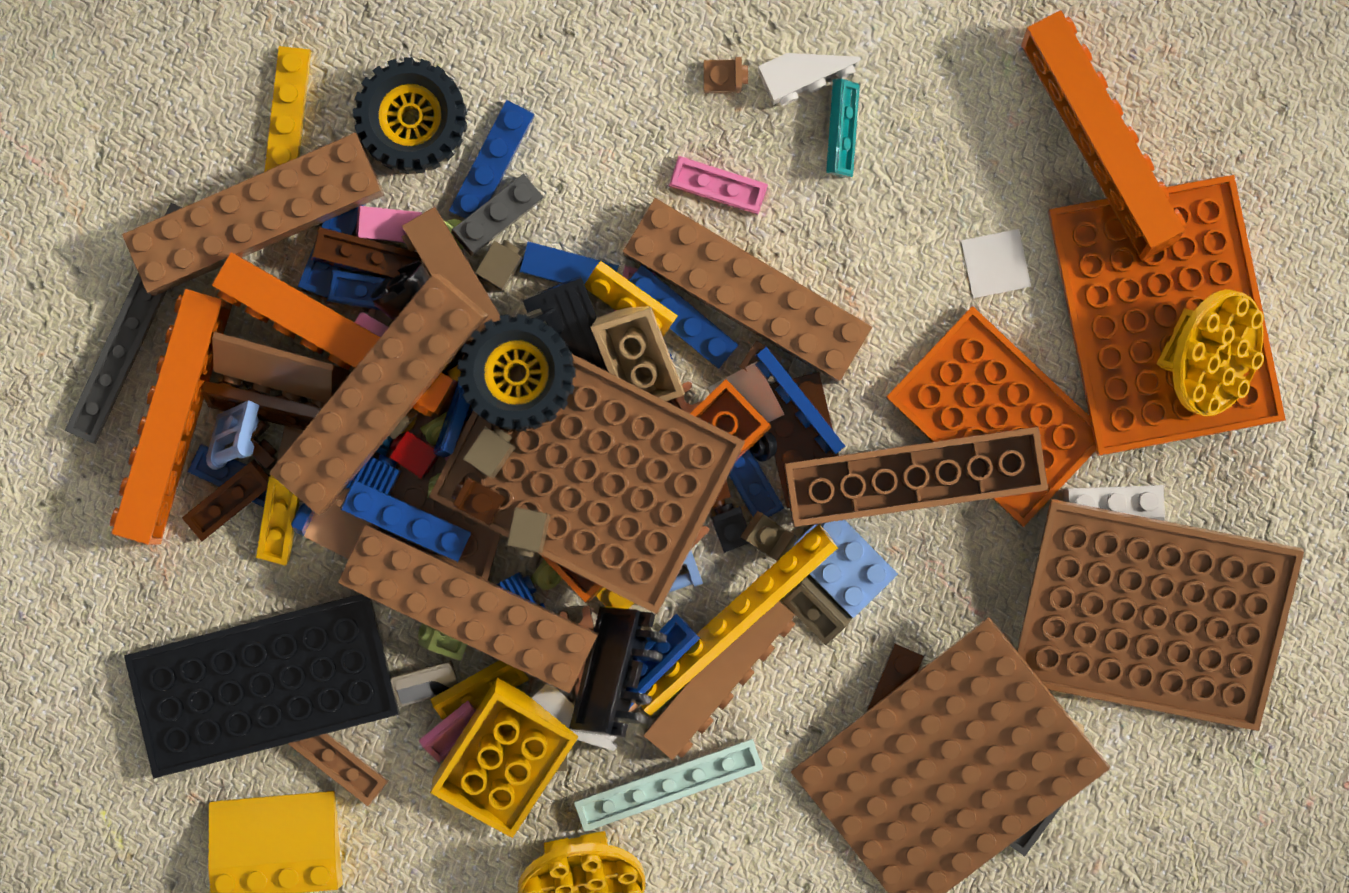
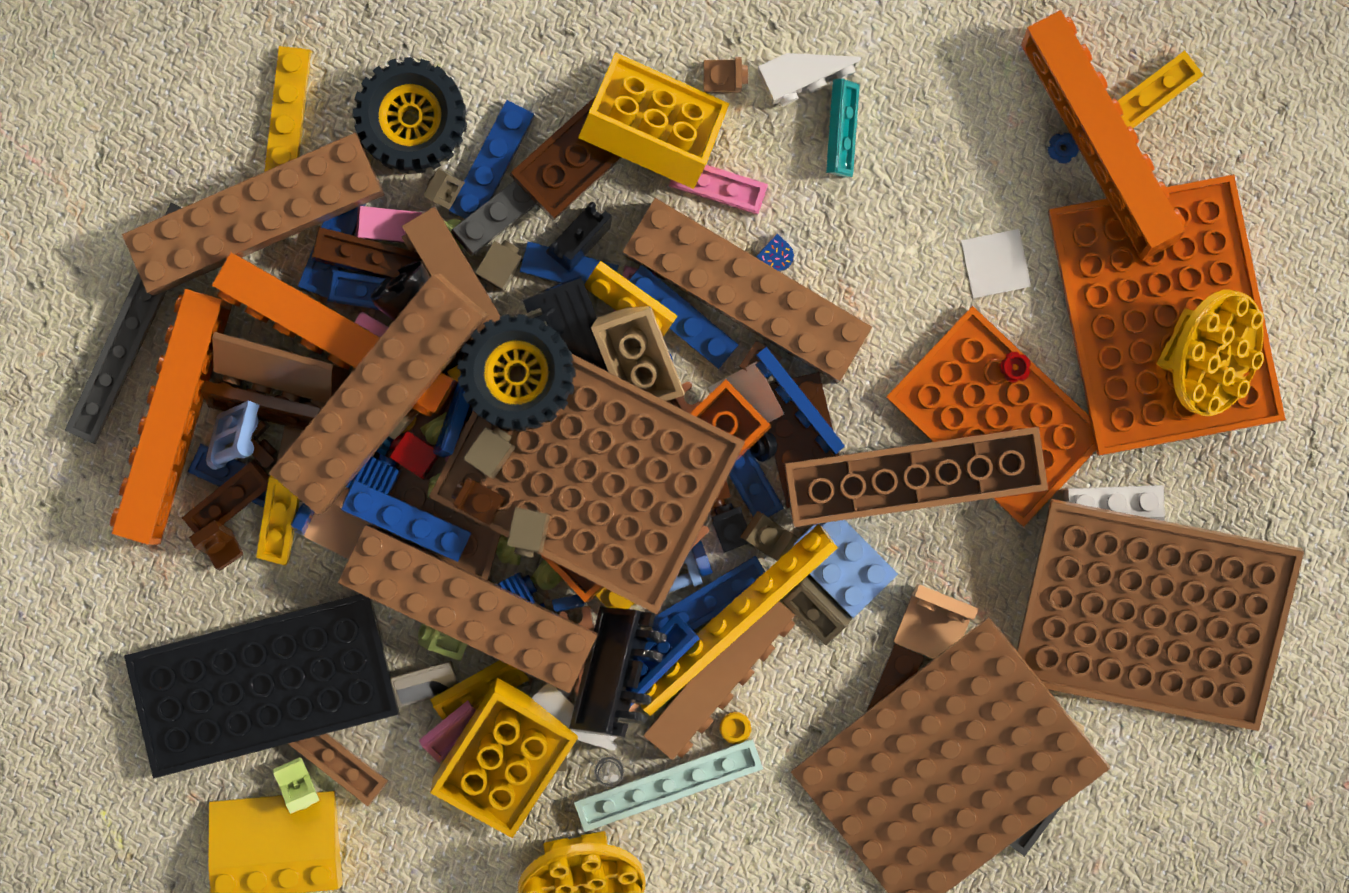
(218, 544): none -> reddish brown bracket
(296, 785): none -> yellowish green bracket
(443, 188): none -> dark tan bracket
(506, 553): none -> yellowish green plate
(563, 167): none -> reddish brown plate
(567, 602): none -> blue tile
(580, 237): none -> black hinge
(609, 770): none -> clear tile
(654, 121): none -> yellow slope
(701, 559): none -> blue tile
(713, 597): none -> blue plate
(735, 727): none -> yellow tile
(777, 254): none -> blue tile
(933, 622): none -> light nougat bracket
(1023, 367): none -> red plate
(1056, 153): none -> blue plate
(1159, 89): none -> yellow plate

